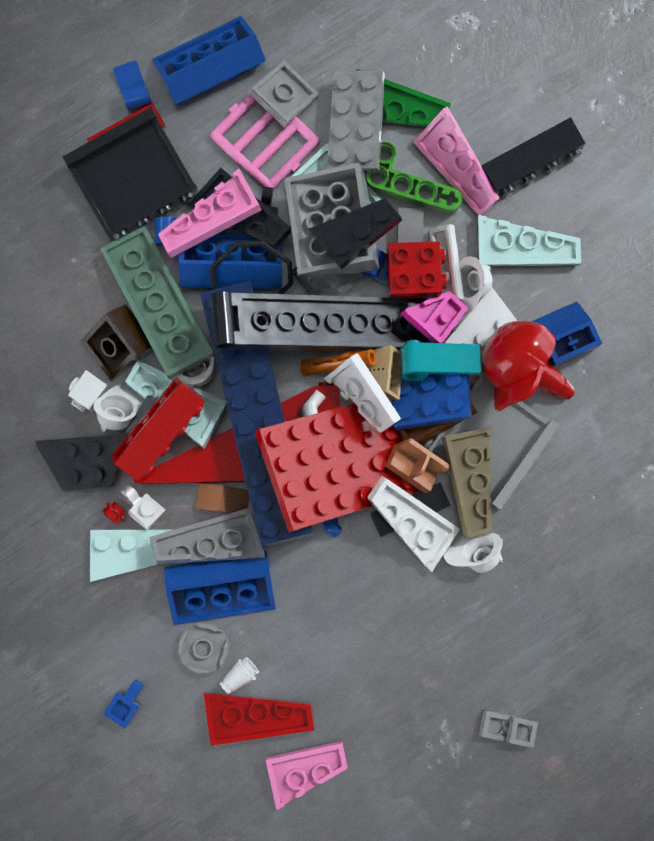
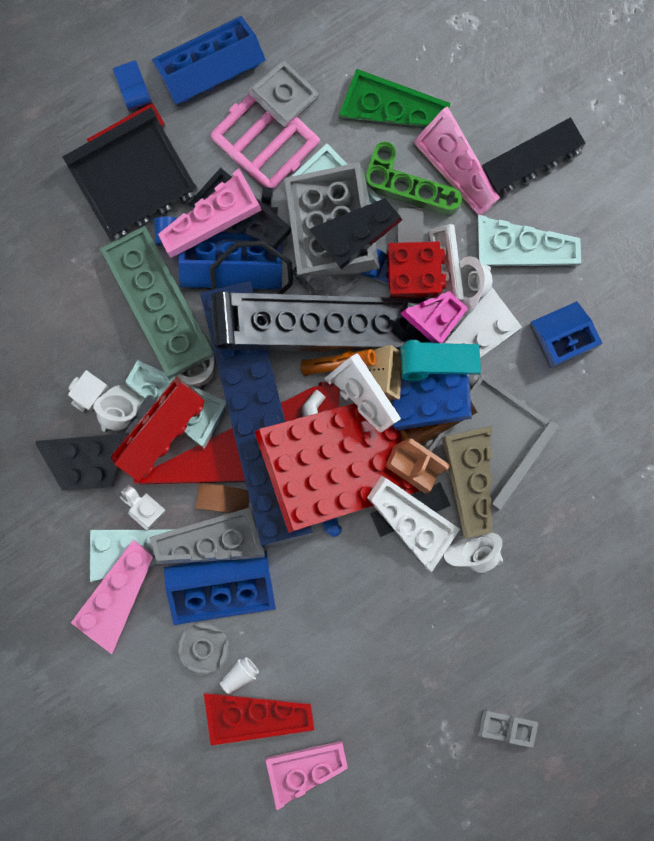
(110, 604): none -> bright pink wing
(114, 512): red plate -> none
(117, 342): dark brown slope -> none
(123, 706): blue plate -> none
(356, 119): light grey plate -> none
(517, 363): red piece -> none

